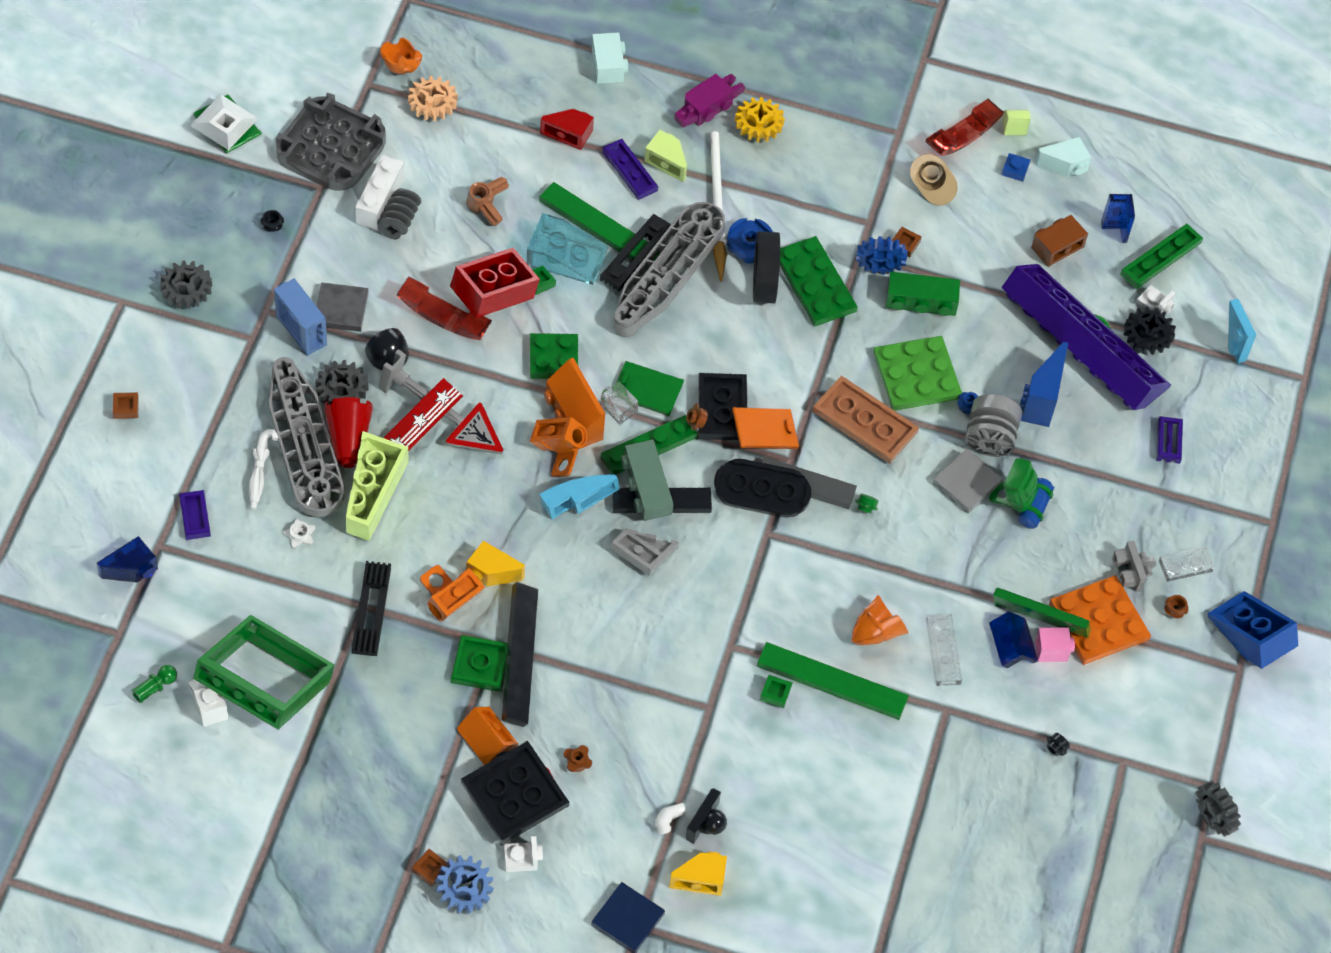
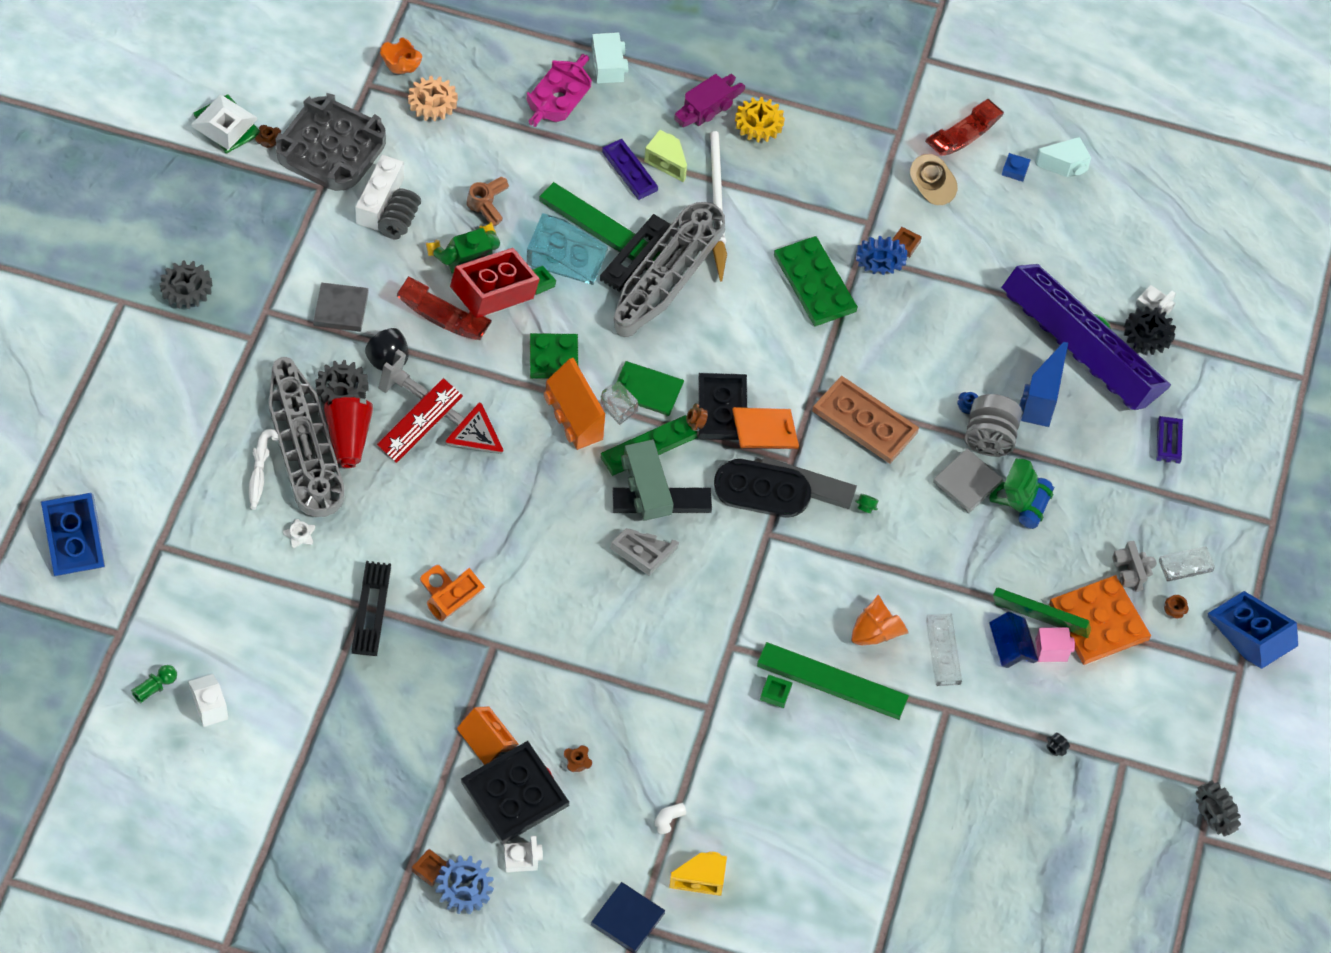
(73, 534): none -> blue slope
(125, 405): dark orange plate -> none
(129, 563): clear blue slope -> none
(194, 515): dark purple tile -> none
(248, 696): green window -> none
(267, 141): none -> reddish brown plate
(272, 216): black plate -> none
(300, 316): medium blue window -> none
(374, 482): yellowish green wedge -> none
(466, 247): none -> green torso
(480, 663): green tile -> none
(495, 566): yellow slope -> none
(520, 654): black tile -> none
(562, 436): orange piece -> none
(563, 78): none -> dark pink plate
(568, 127): red slope -> none
(578, 493): medium azure slope -> none
(707, 818): black tile -> none
(737, 237): blue plate -> none
(766, 267): black tyre -> none
(917, 373): bright green plate -> none
(923, 293): green brick -> none
(1016, 122): yellowish green brick -> none
(1059, 240): dark orange brick -> none
(1119, 214): clear blue panel -> none
(1161, 256): green plate -> none
(1240, 332): medium azure wing -> none

